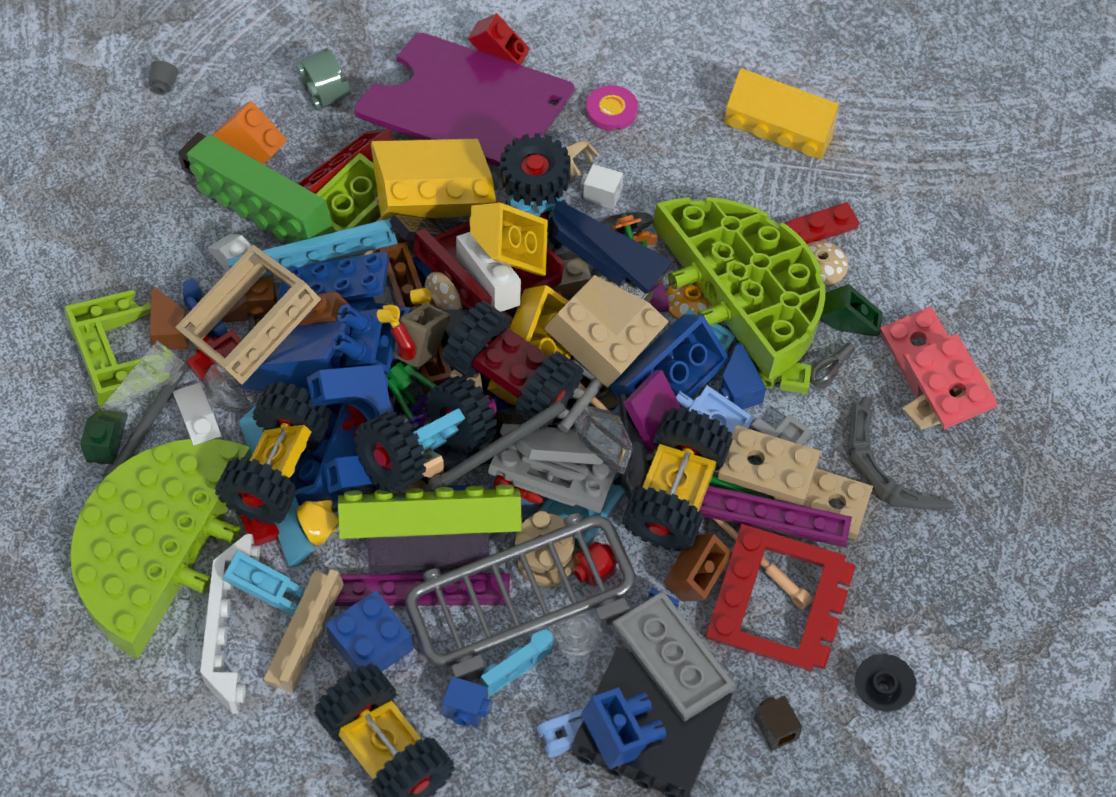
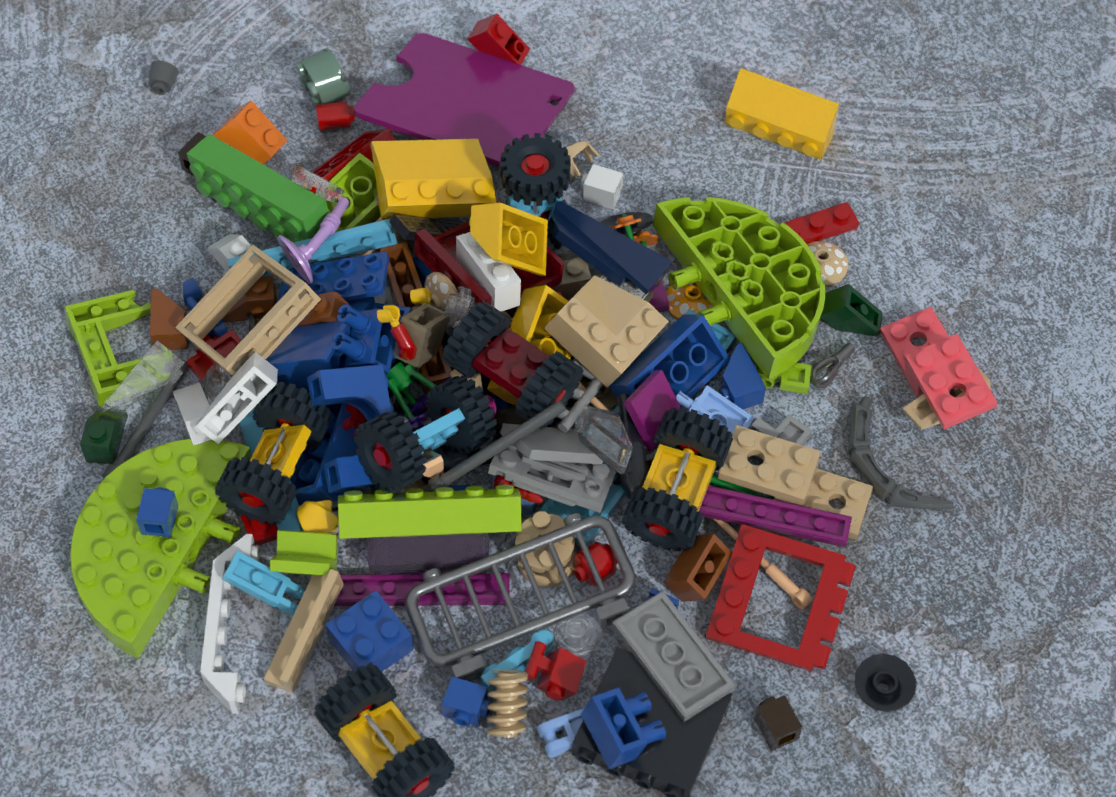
(157, 512): none -> blue brick
(238, 397): none -> white slope
(301, 255): none -> lavender dish
(305, 552): none -> lime panel
(324, 187): none -> clear plate
(334, 115): none -> red brick
(458, 305): none -> clear plate
(508, 703): none -> tan piece
(559, 671): none -> red brick
(612, 107): dark pink tile -> none

